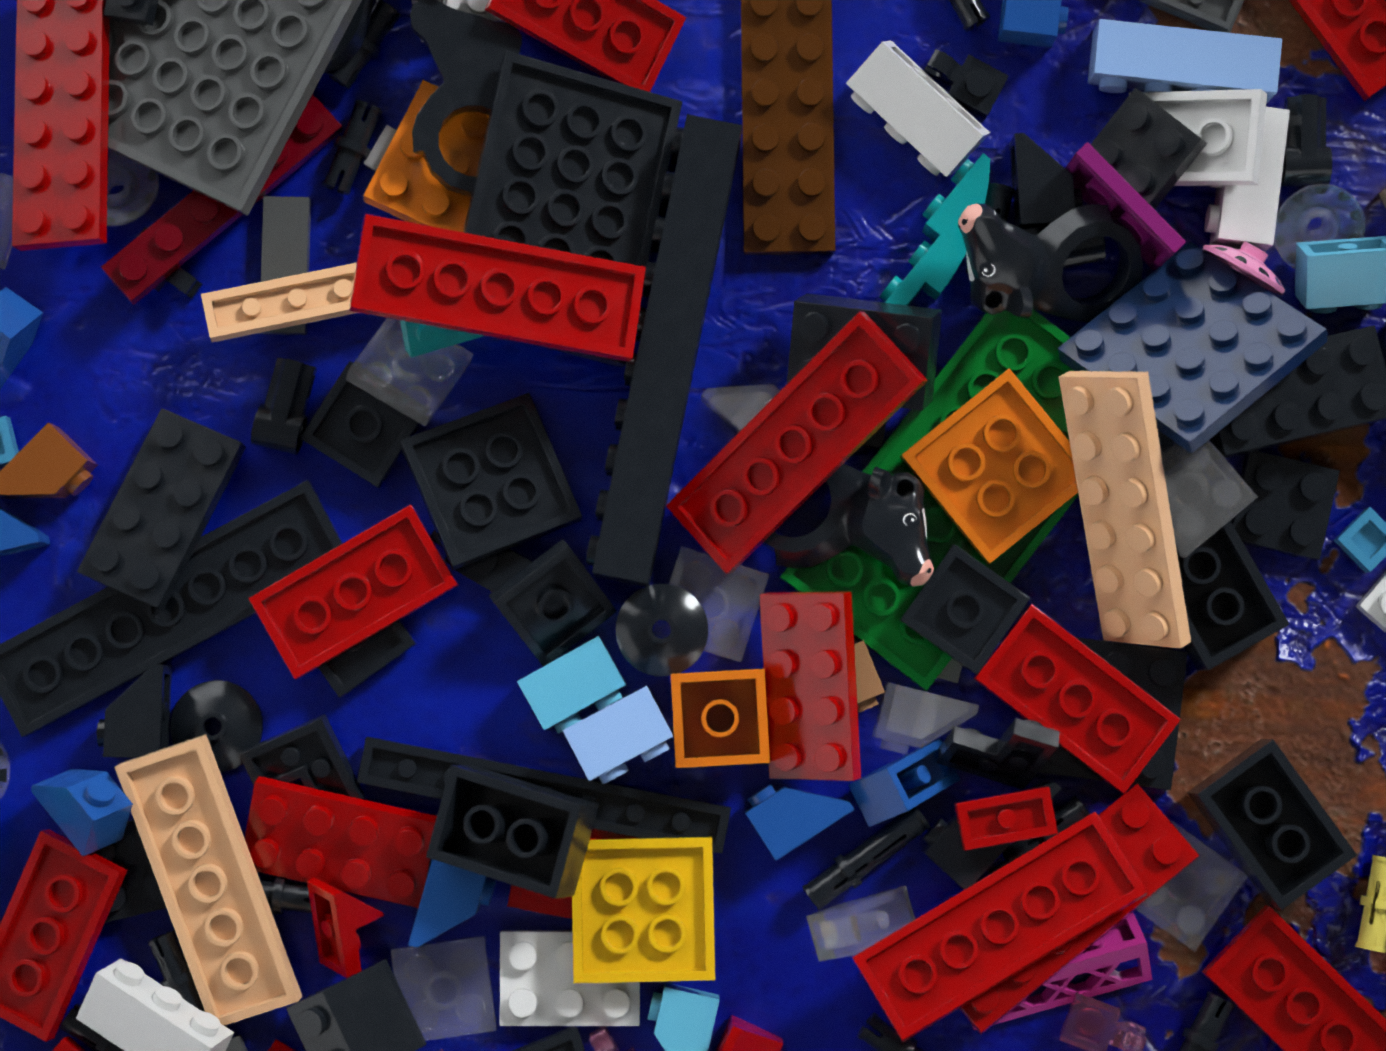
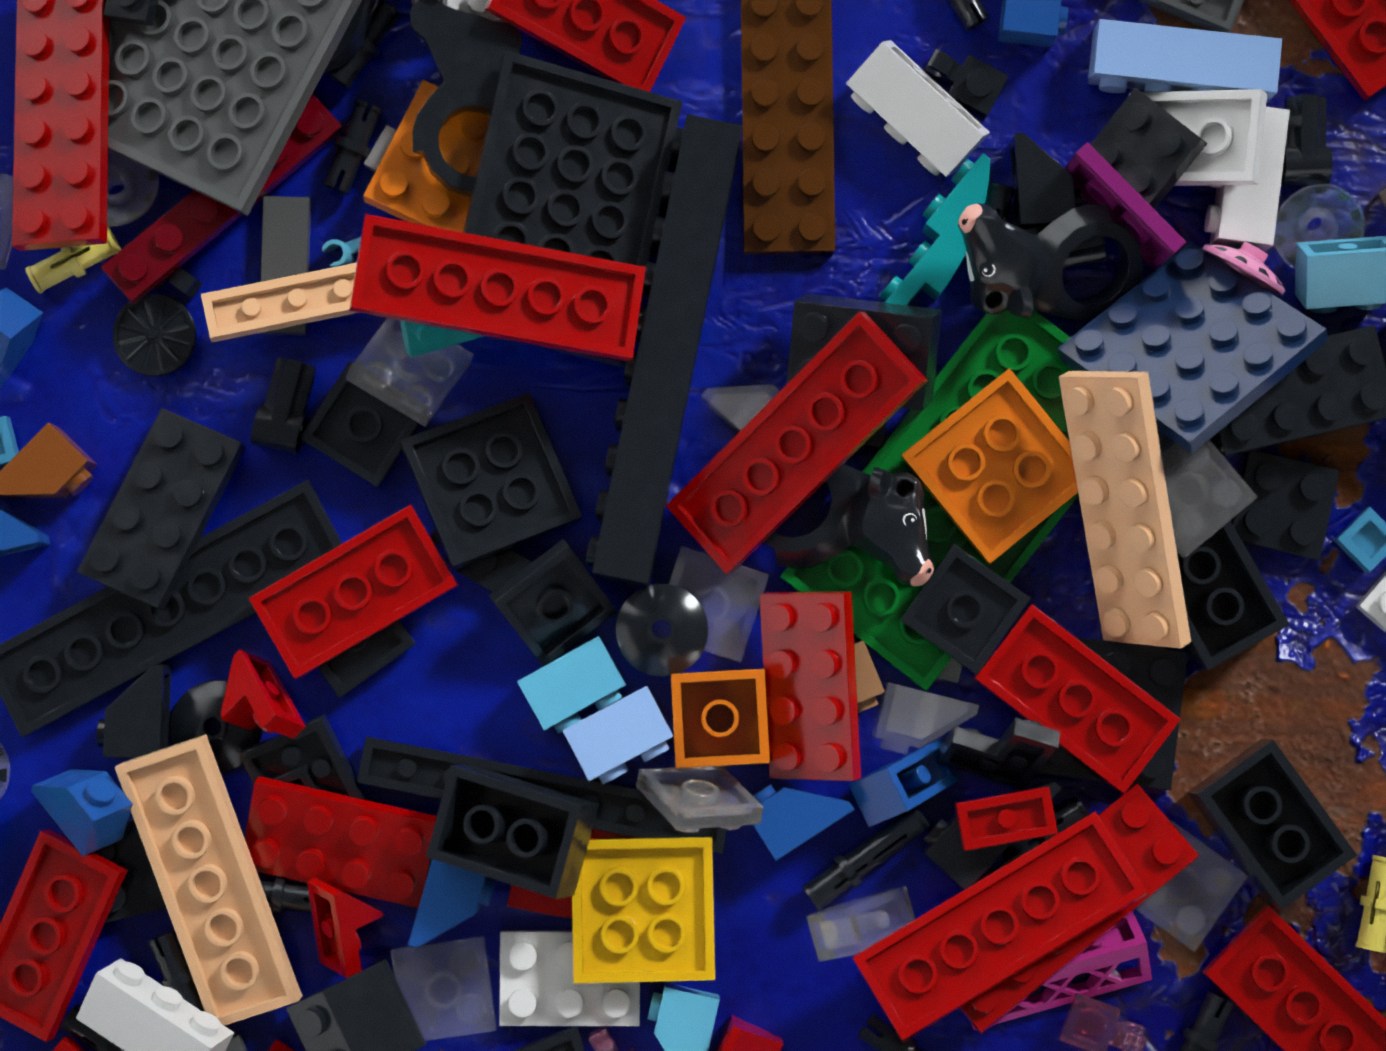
(70, 262): none -> light yellow pin
(154, 335): none -> black wheel
(259, 698): none -> red slope
(349, 249): none -> medium azure hand
(699, 797): none -> clear plate

